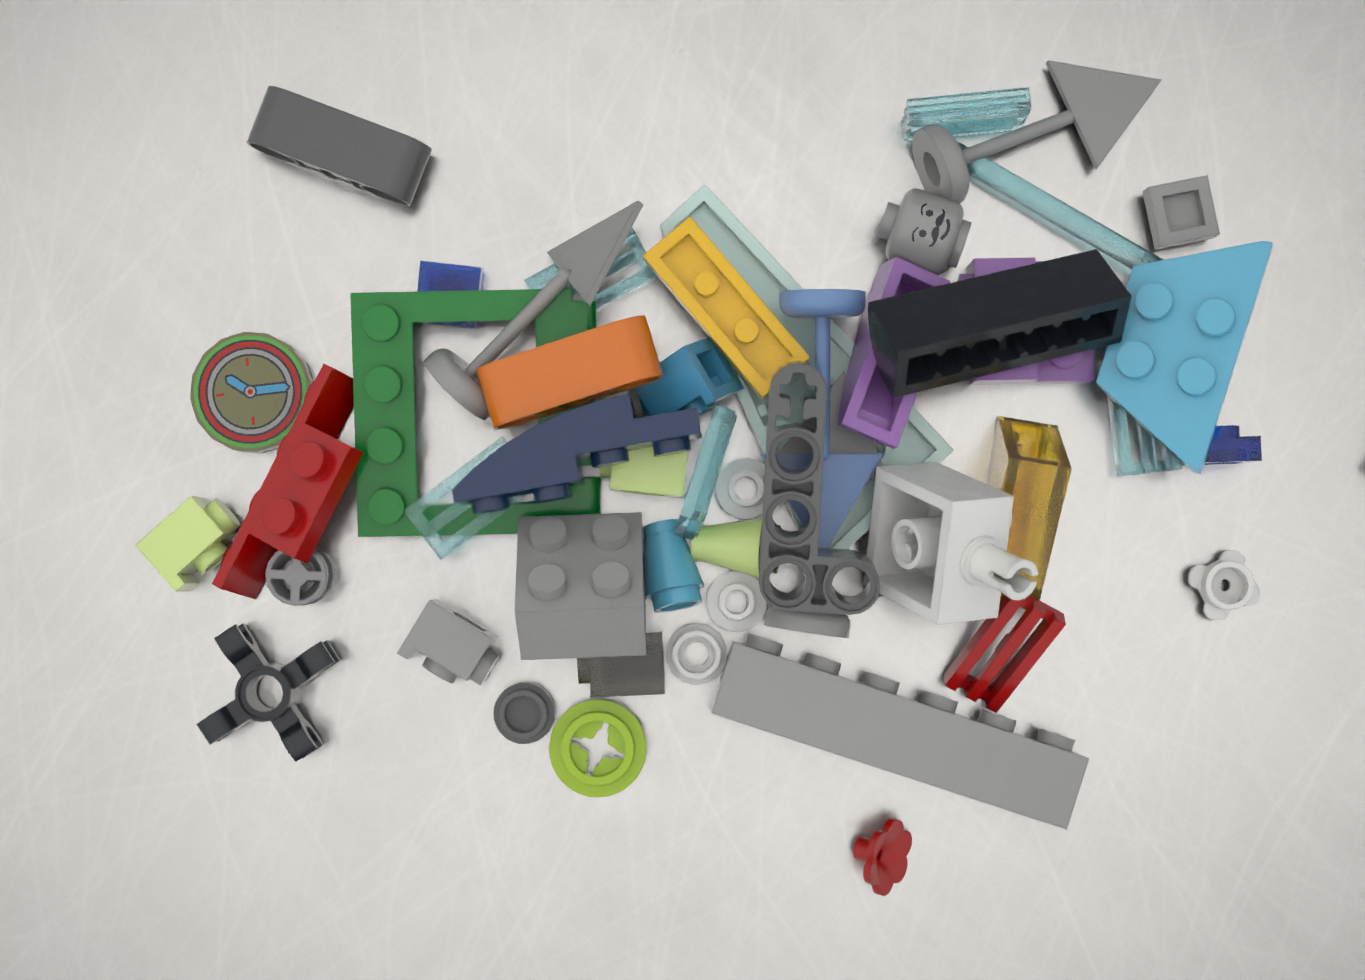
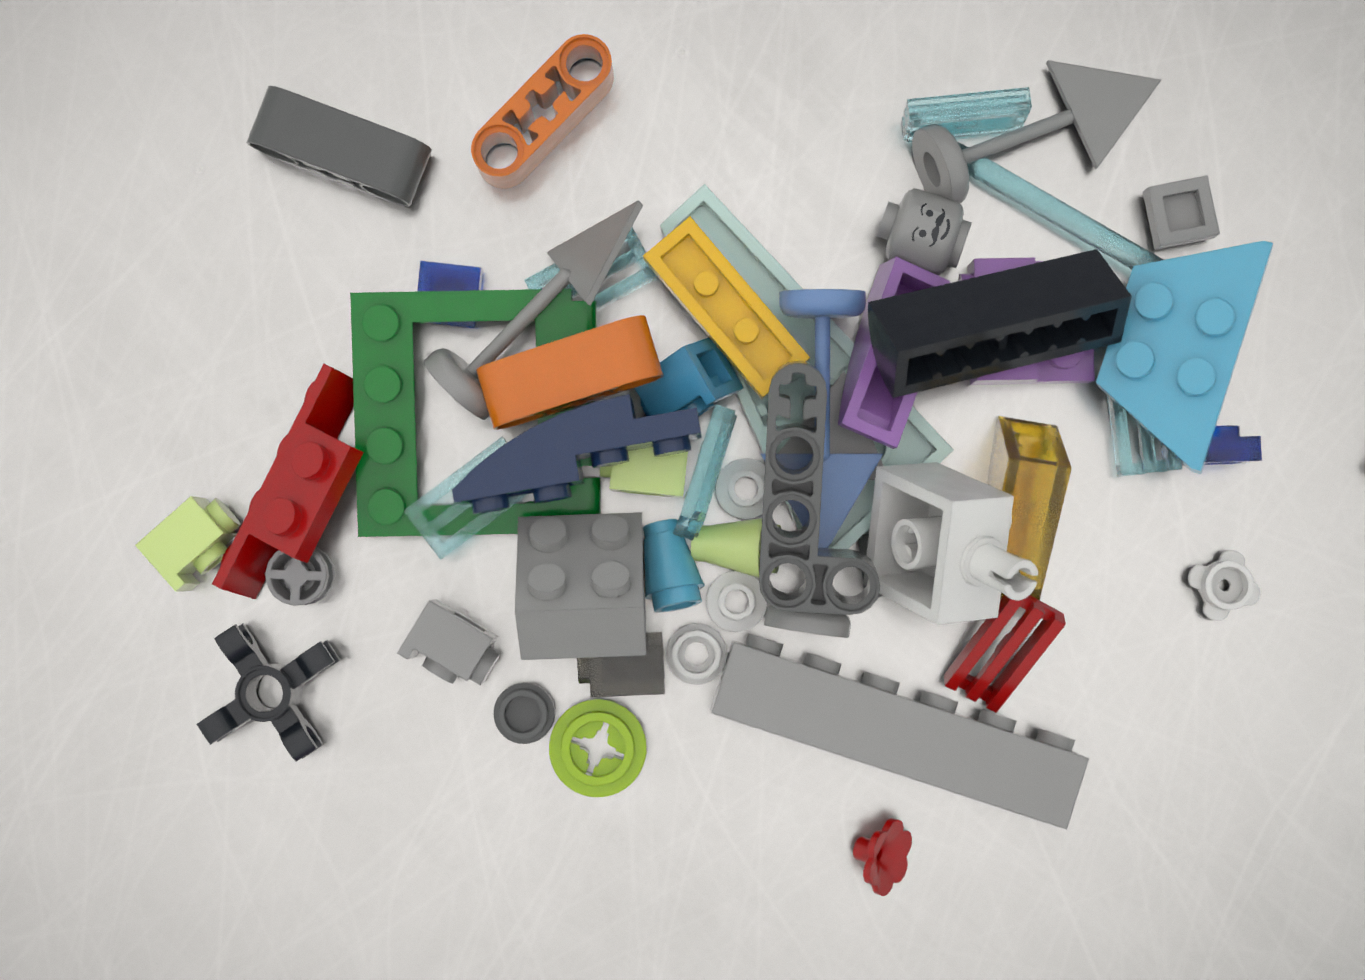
(249, 391): tile -> none
(542, 90): none -> orange beam

